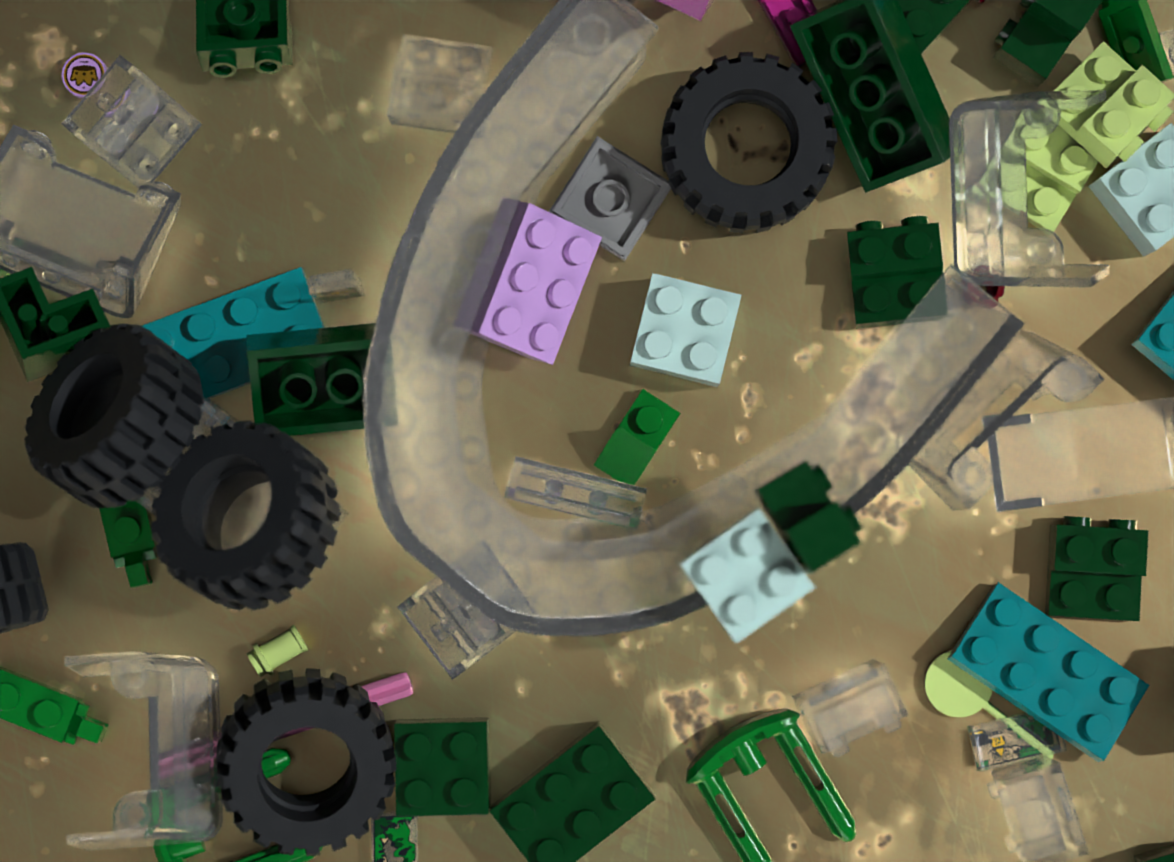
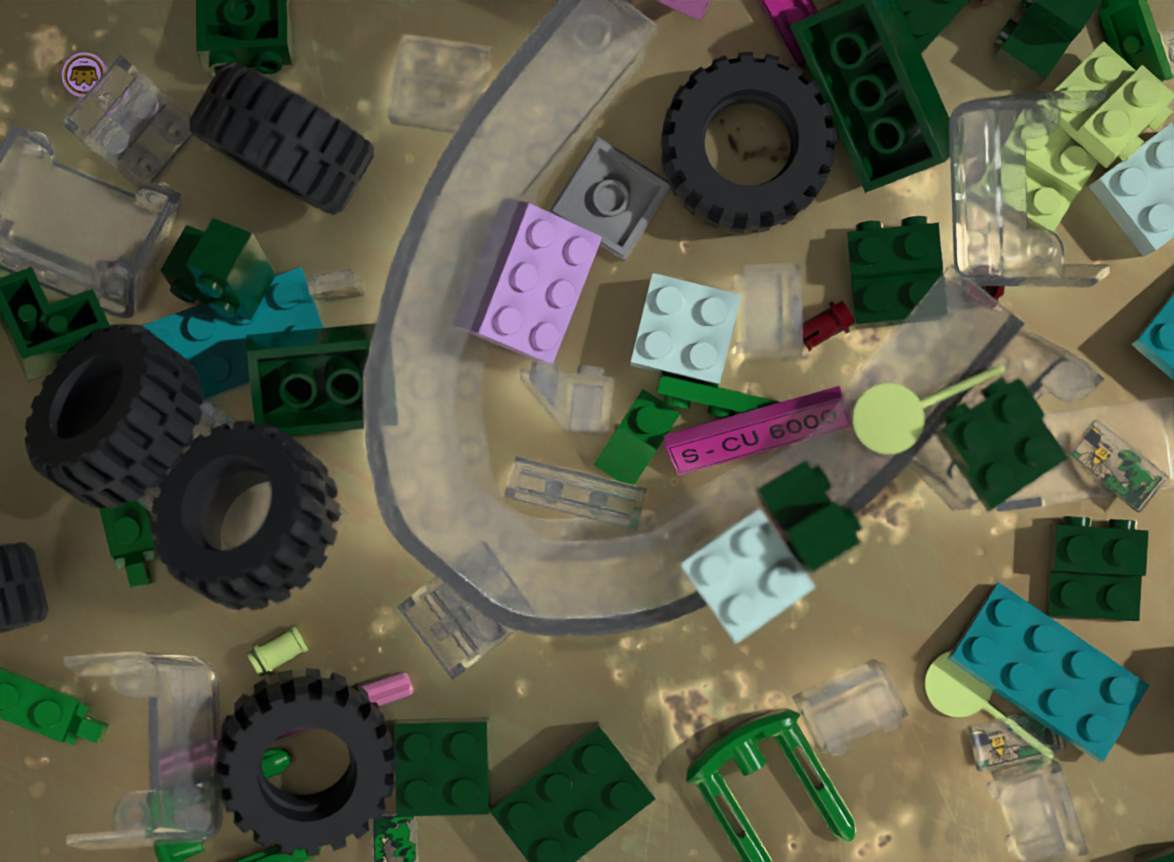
(219, 269): none -> dark green brick
(281, 137): none -> black tyre
(573, 401): none -> clear slope
(721, 401): none -> green hinge
(749, 431): none -> dark pink tile
(770, 313): none -> clear container
(827, 324): none -> dark red pin
(892, 417): none -> yellowish green piece
(1000, 442): none -> dark green plate
(1117, 465): none -> clear tile

